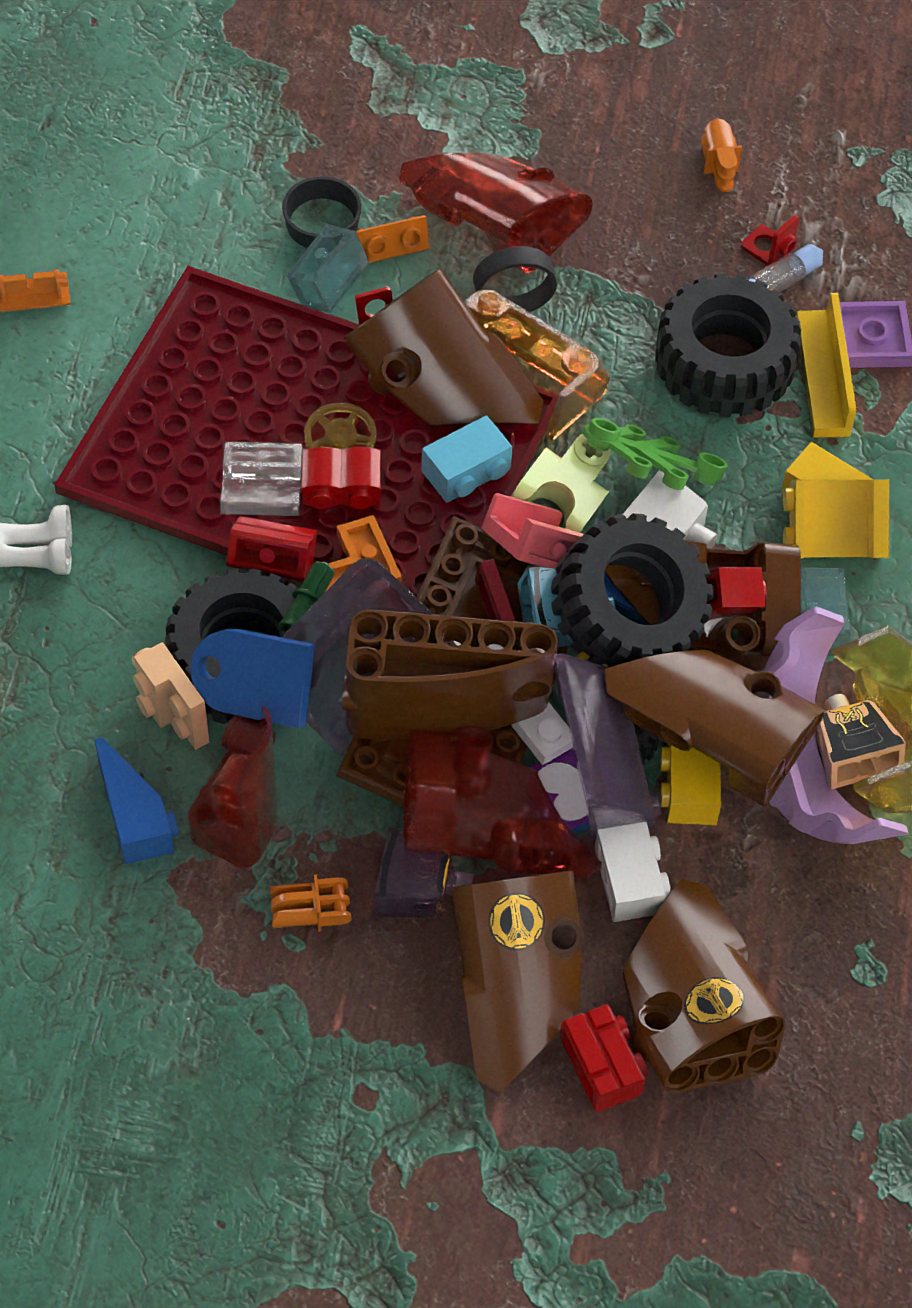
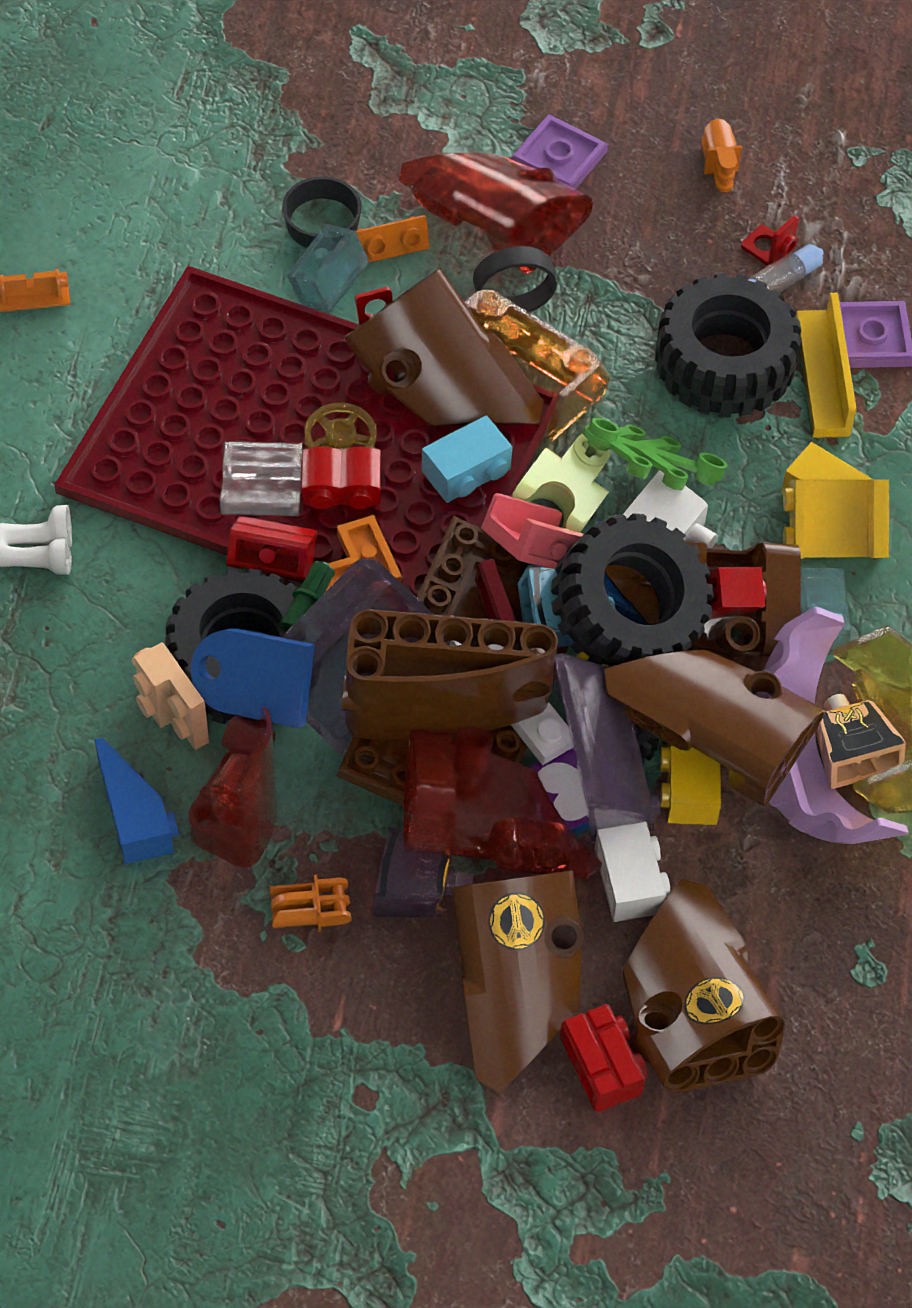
(562, 149): none -> medium lavender tile

